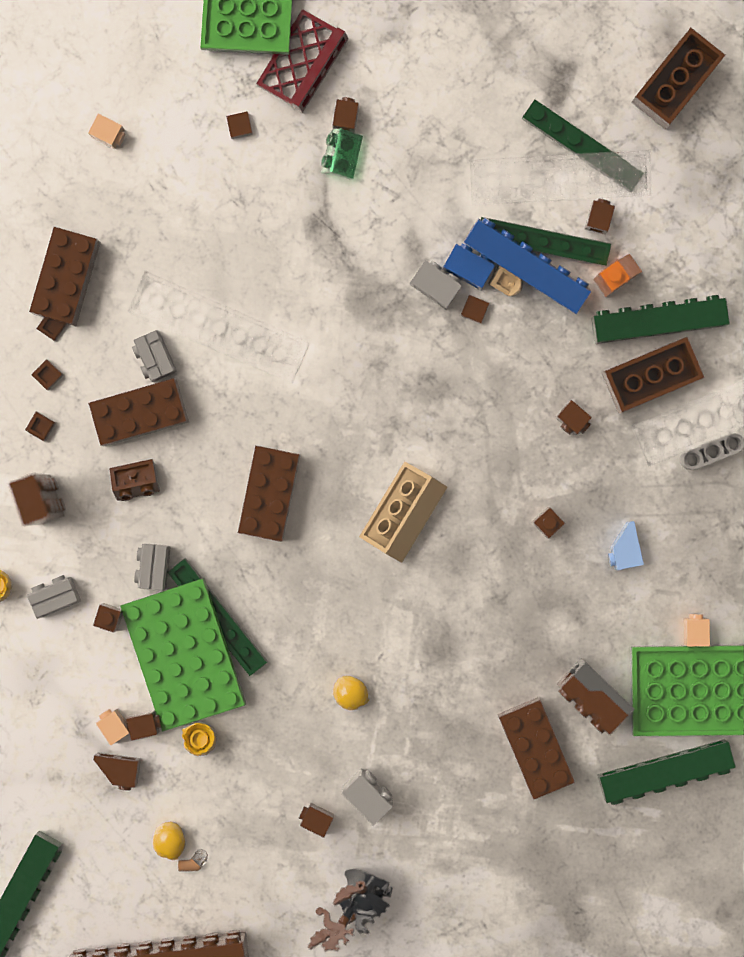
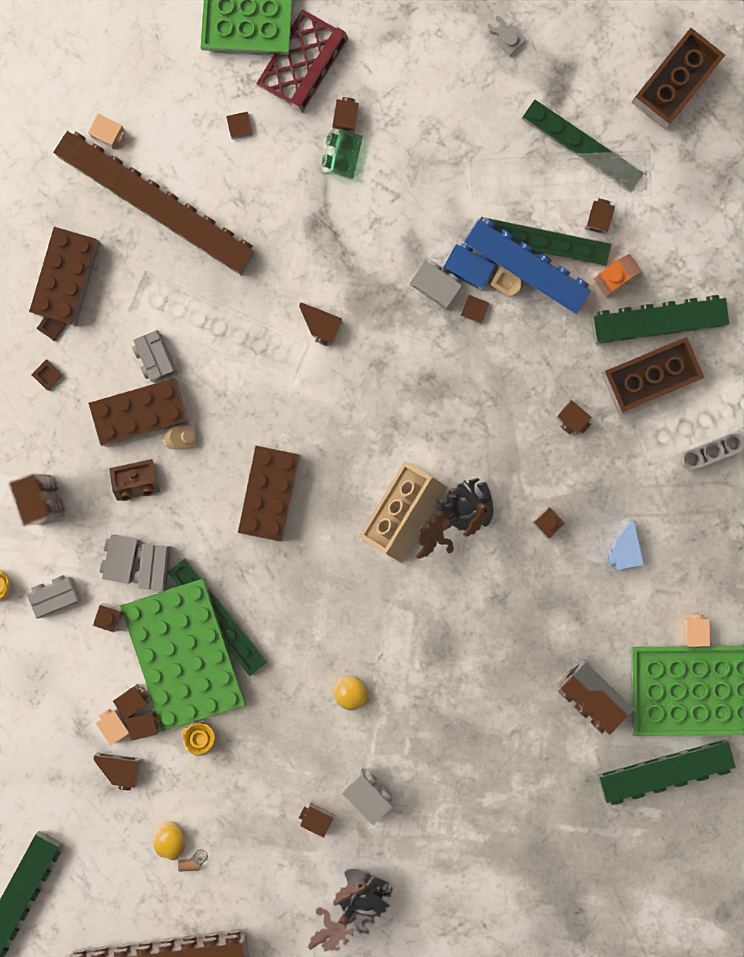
(40, 426): reddish brown tile -> none
(119, 559): none -> light grey brick
(131, 701): none -> reddish brown brick
(153, 202): none -> reddish brown brick
(180, 437): none -> tan plate
(321, 324): none -> reddish brown slope
(466, 514): none -> helmet
(508, 38): none -> light grey plate
(536, 748): reddish brown brick -> none

